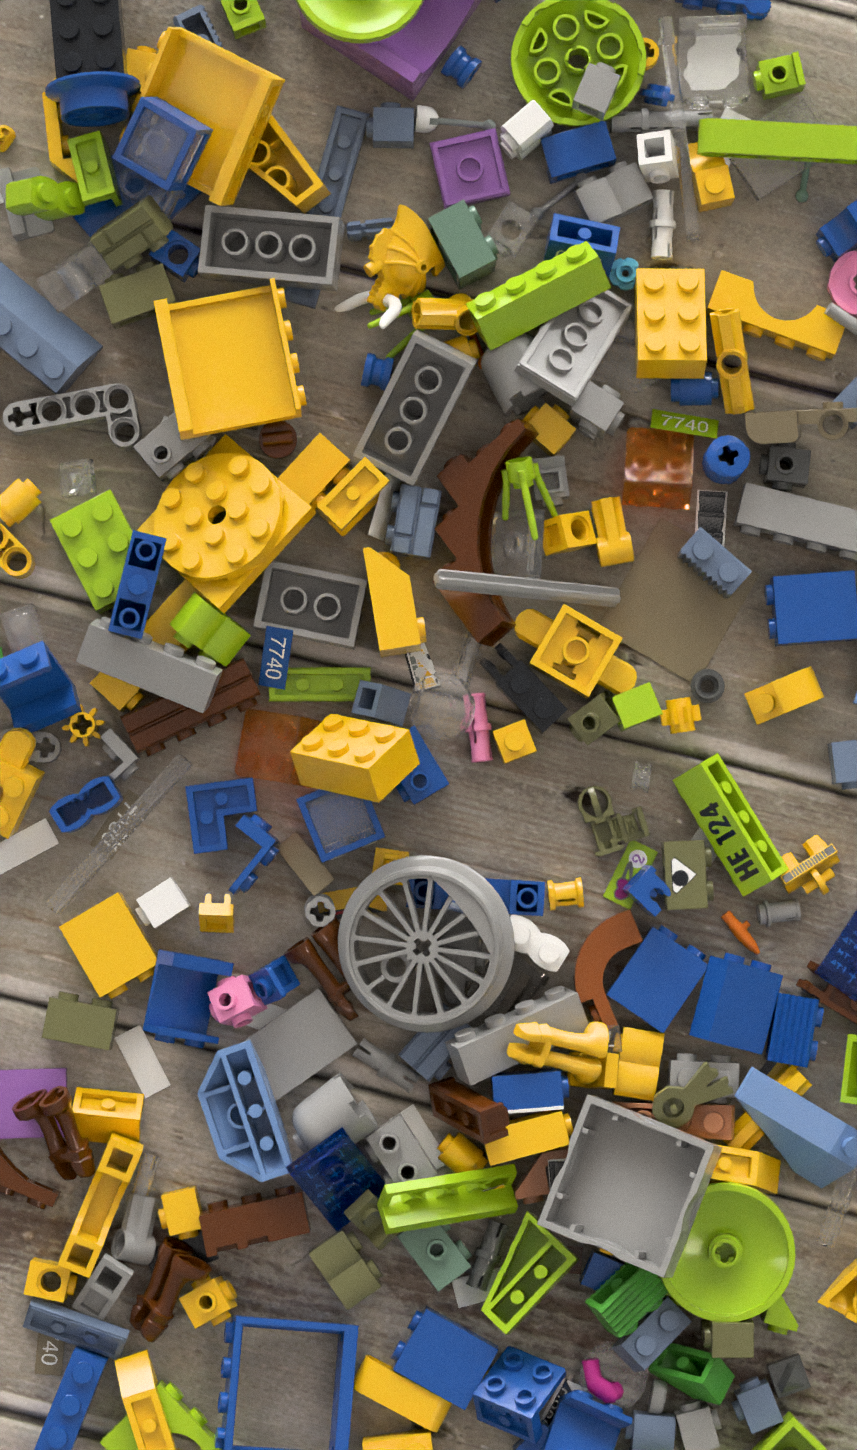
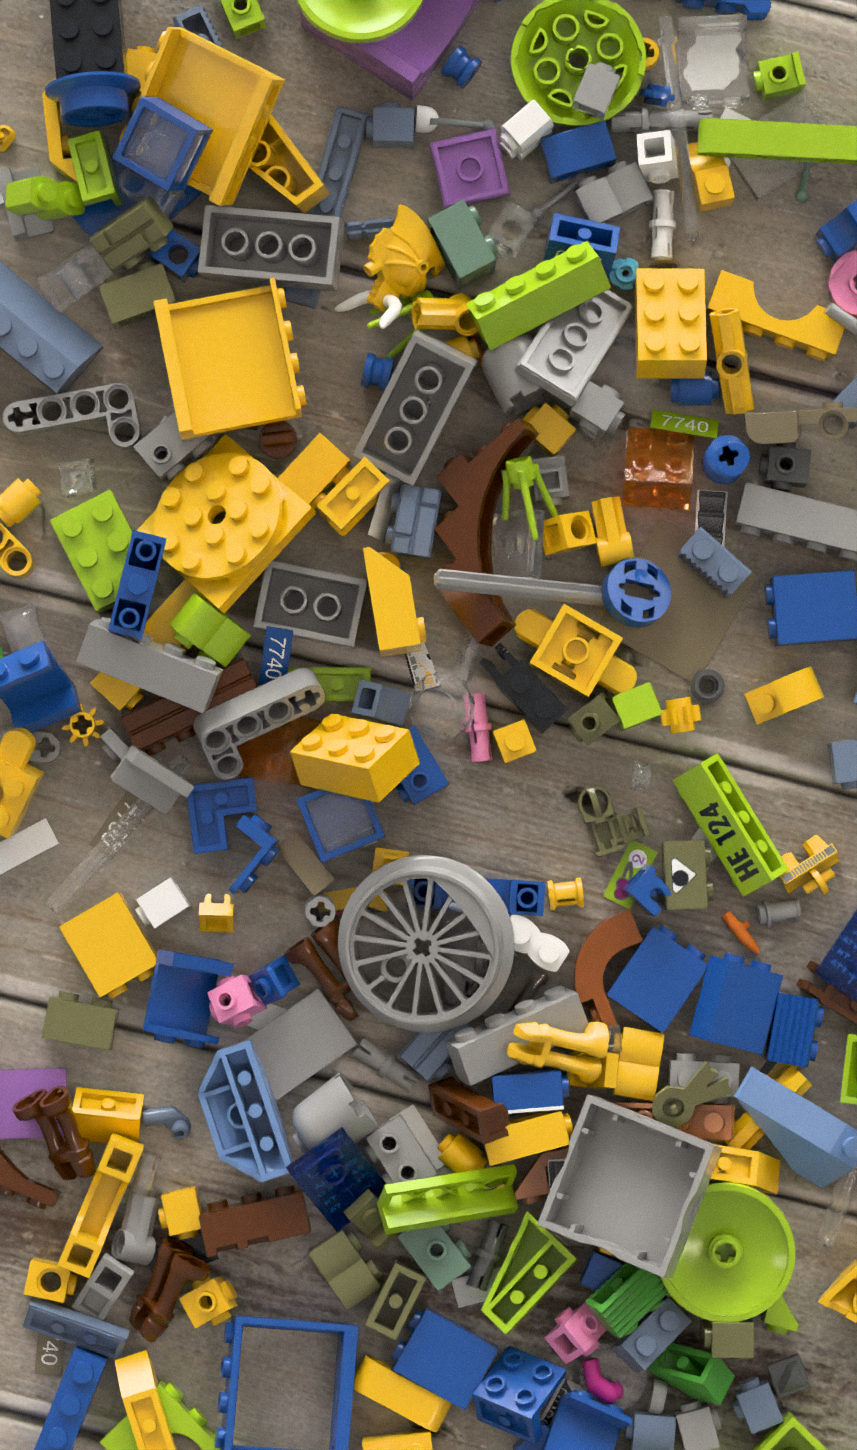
(78, 810): blue brick -> none
(142, 1061): white sticker -> none
(150, 780): none -> light grey panel
(170, 1118): none -> sand blue arm
(294, 696): none -> light grey beam
(395, 1299): none -> olive brick
(581, 1329): none -> bright pink brick
(645, 575): none -> piece

